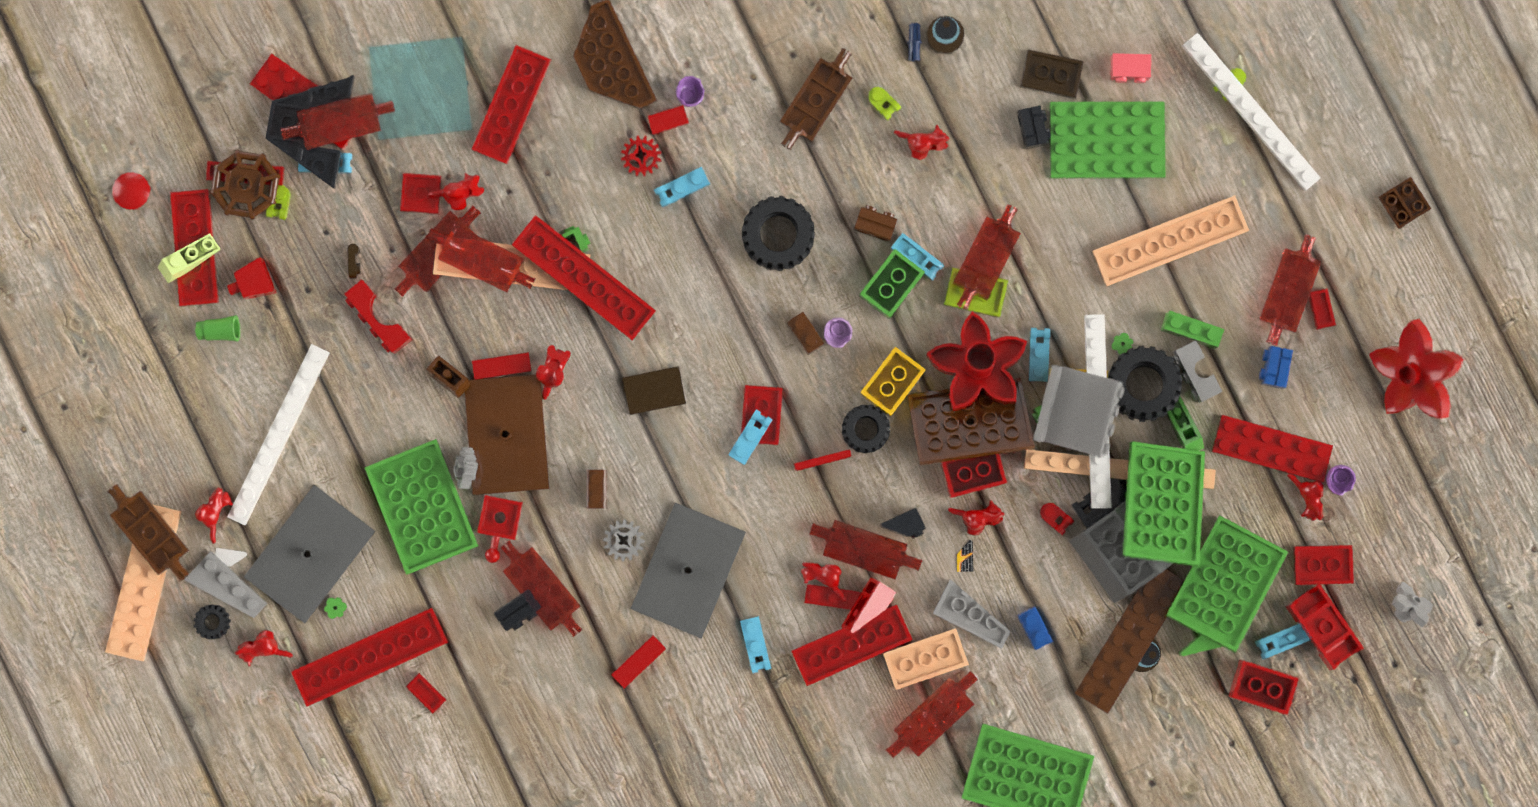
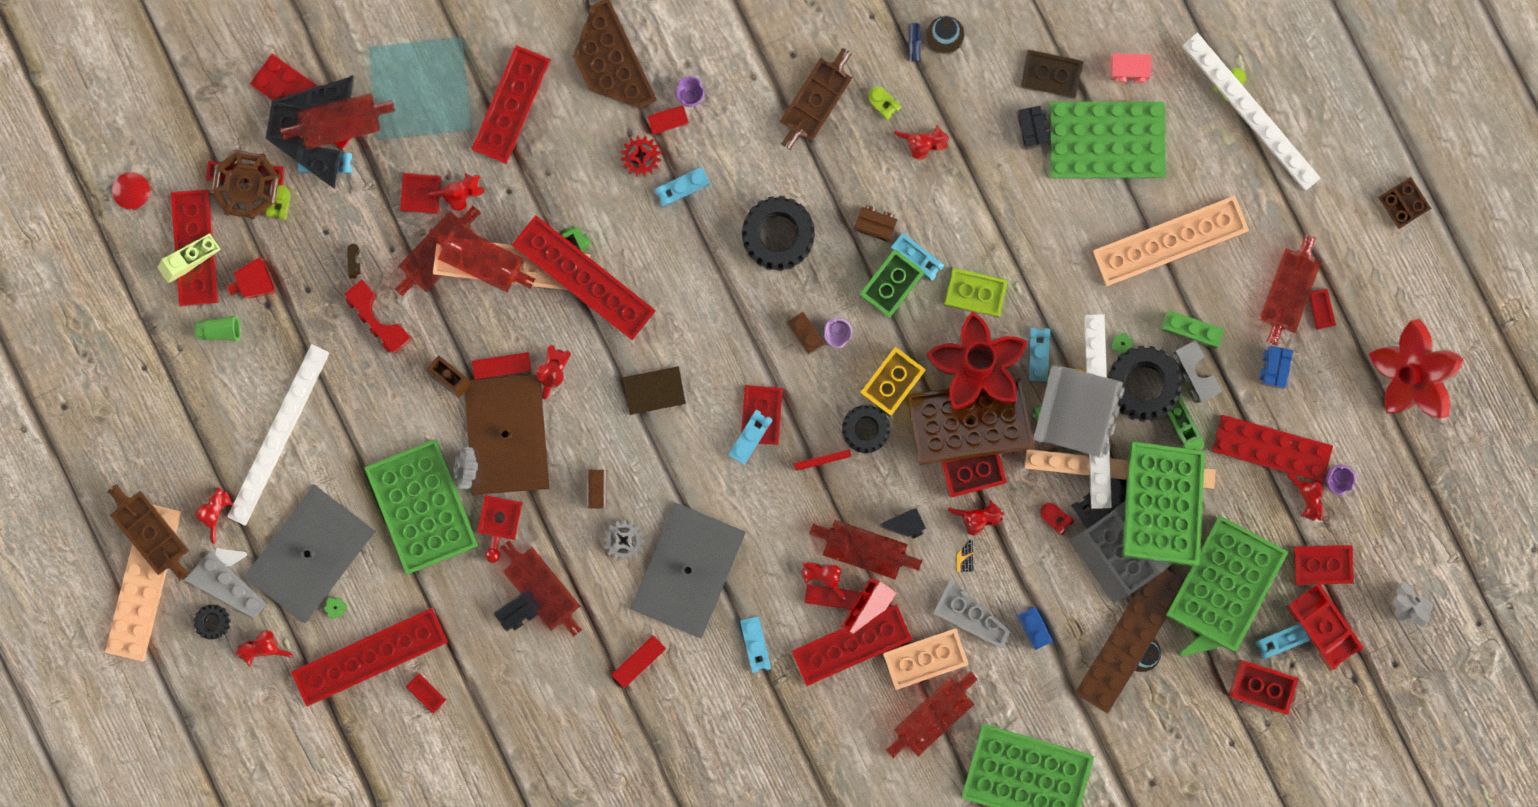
(987, 257): clear red plate -> none

